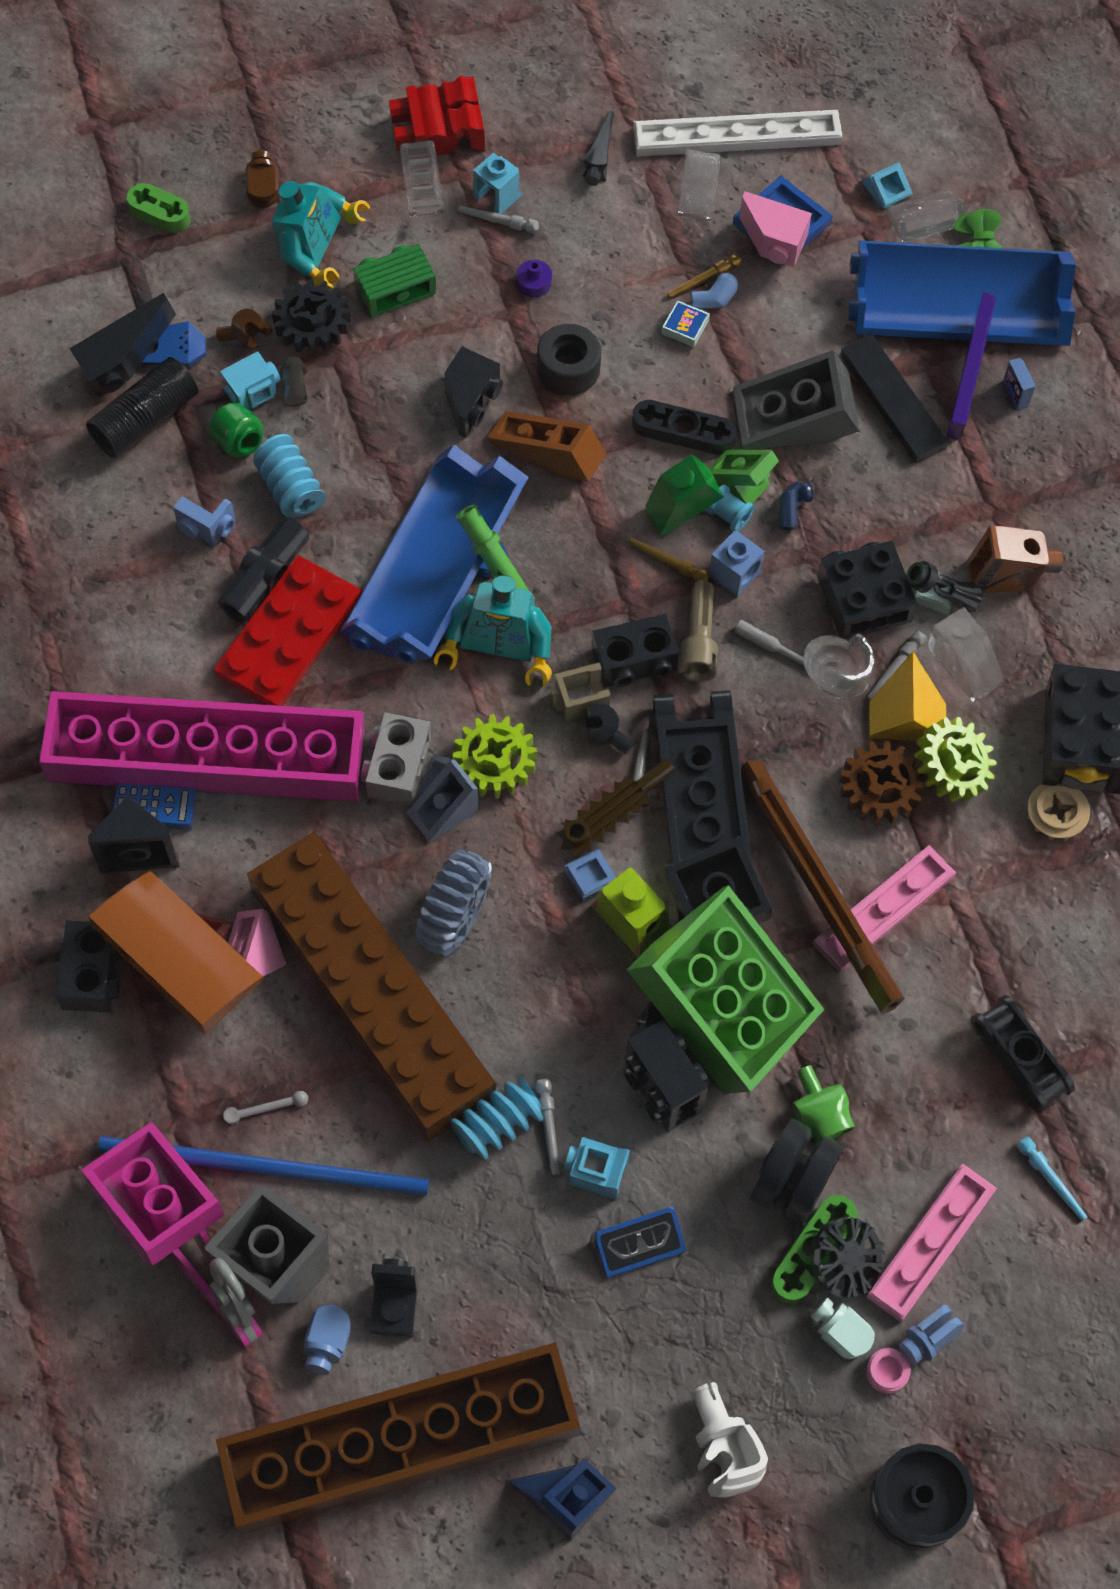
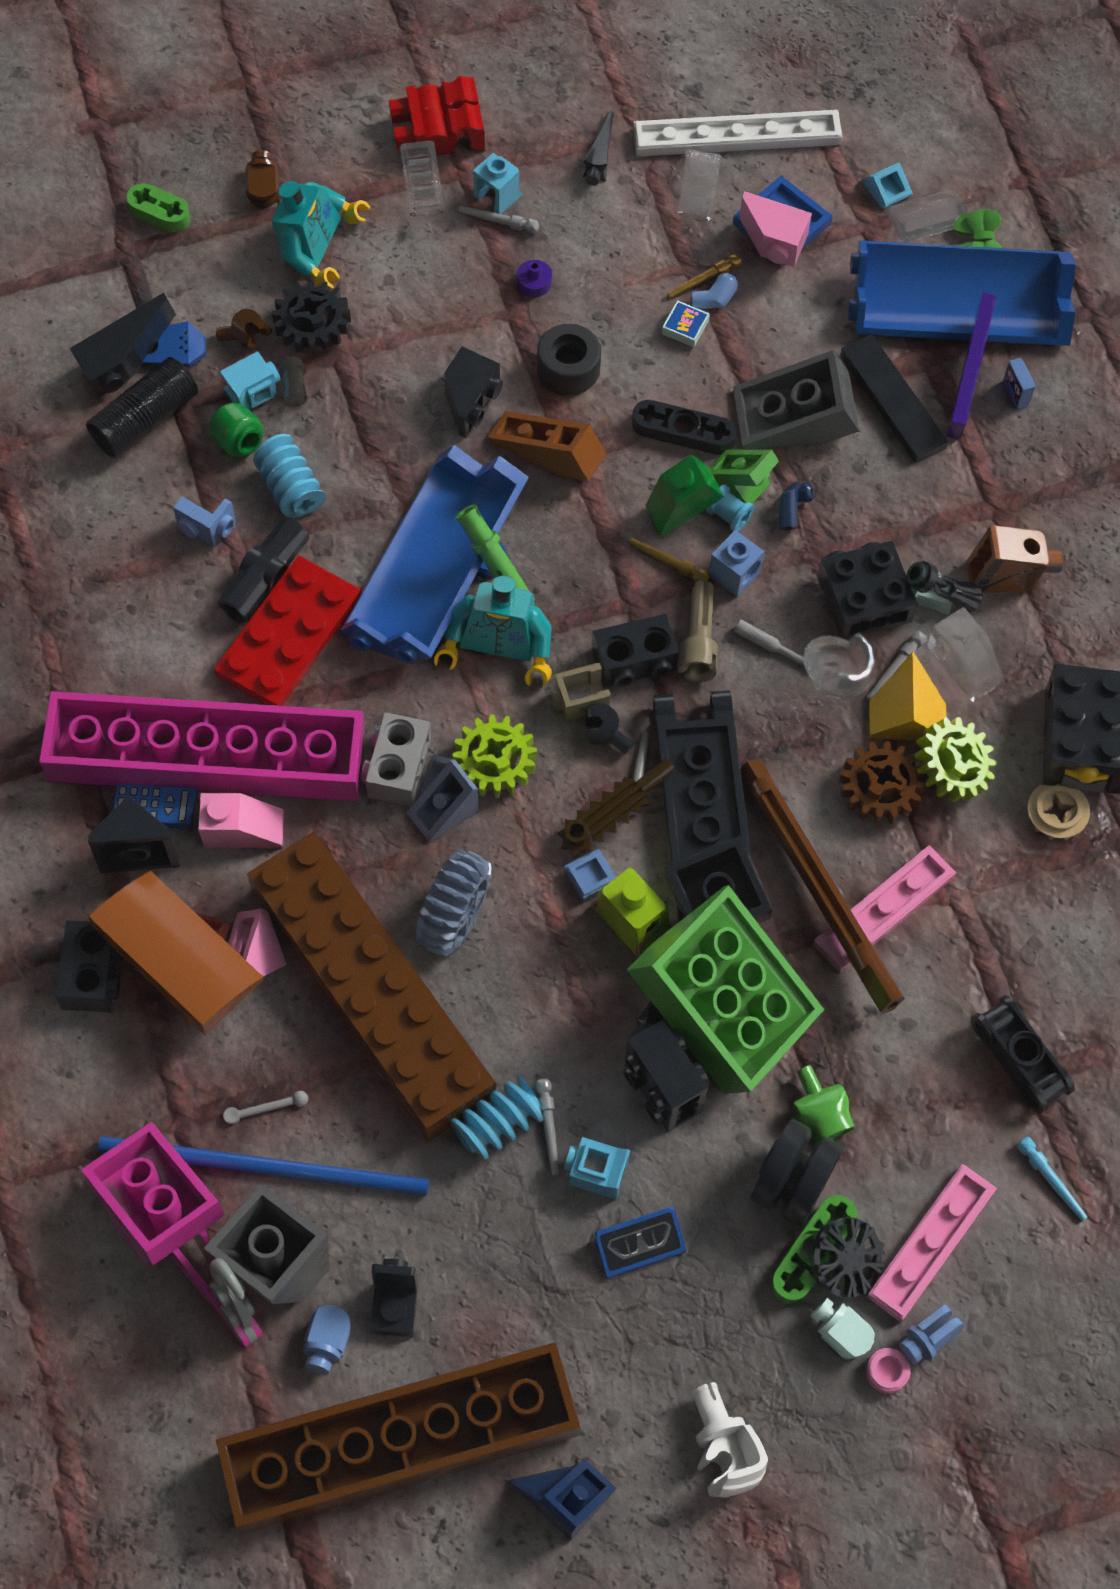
(239, 822): none -> bright pink slope
(394, 279): green brick -> none
(945, 1508): black wheel -> none

